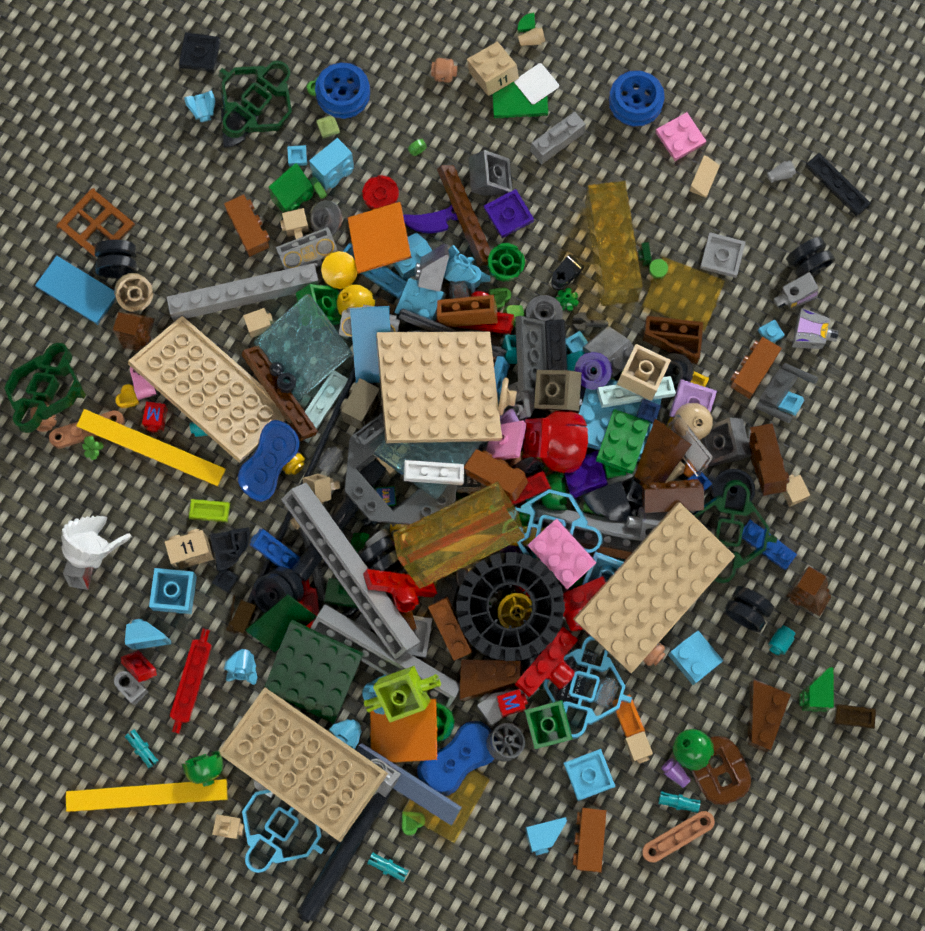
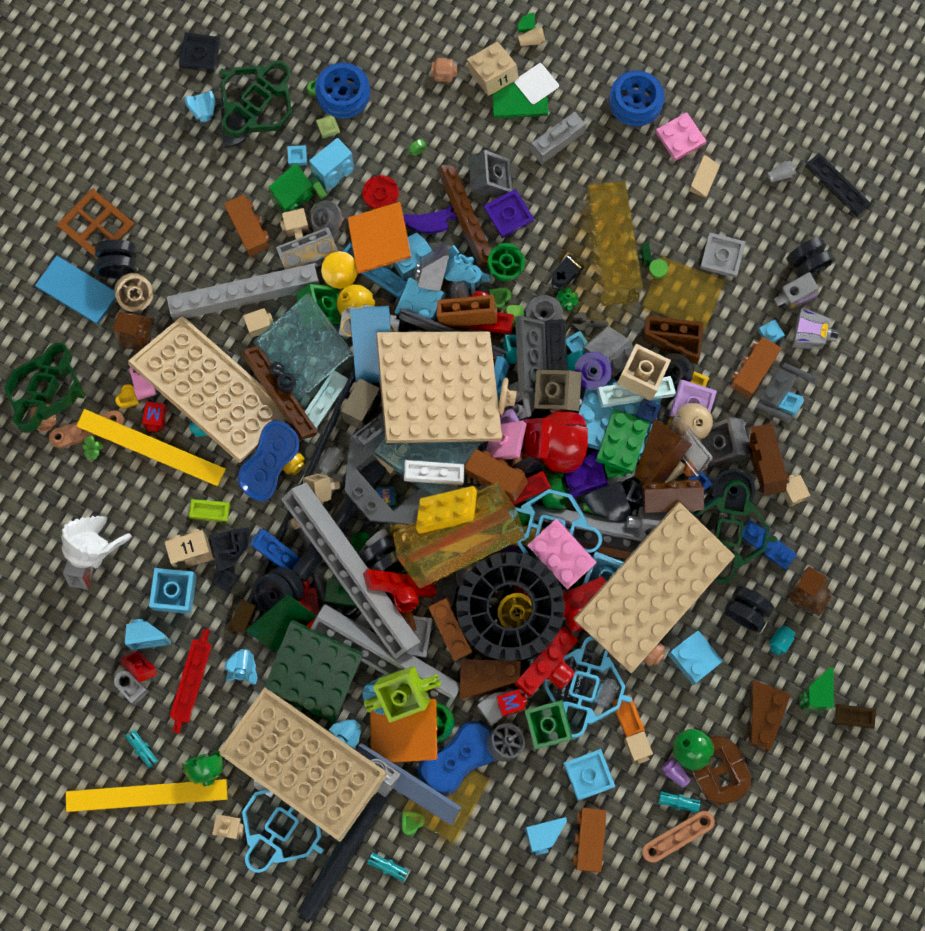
(446, 509): none -> yellow plate

